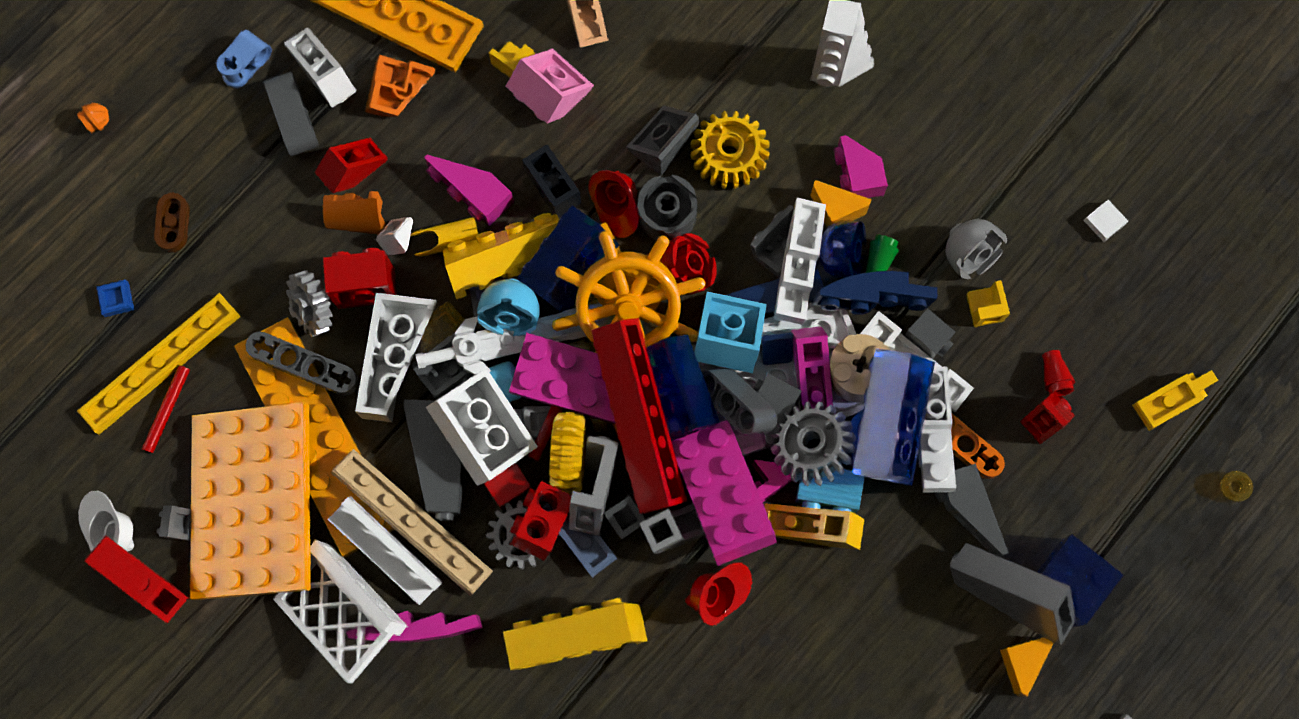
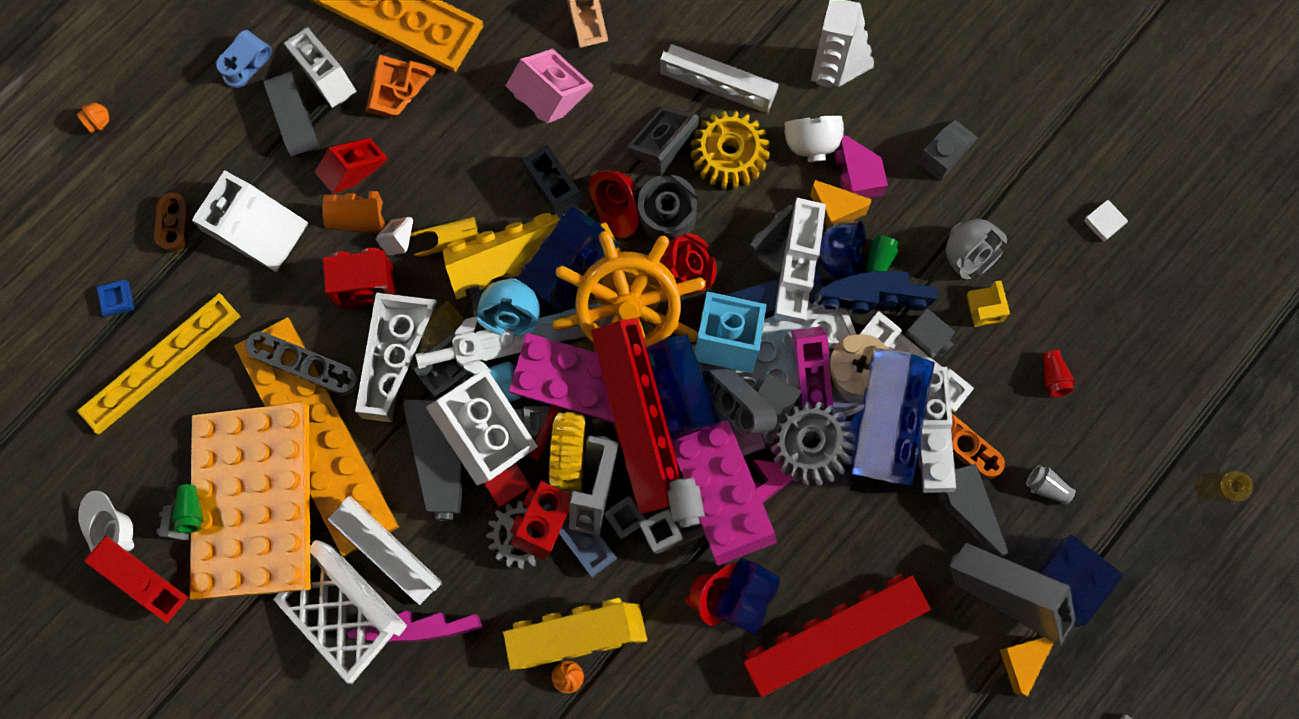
(165, 409): red bar -> none
(187, 510): none -> green cone
(249, 221): none -> white slope
(309, 303): light grey gear -> none
(412, 522): tan tile -> none
(475, 187): dark pink slope -> none
(509, 57): yellow panel -> none
(567, 677): none -> orange plate
(685, 502): none -> light grey brick
(718, 78): none -> white fence
(747, 596): none -> clear blue brick
(777, 348): dark blue slope -> none
(814, 136): none -> white cylinder
(816, 525): yellow slope -> none
(836, 635): none -> red brick
(840, 494): medium azure brick -> none
(947, 149): none -> dark grey slope
(1048, 417): red slope -> none
(1048, 484): none -> light grey cone
(1173, 399): yellow hinge -> none

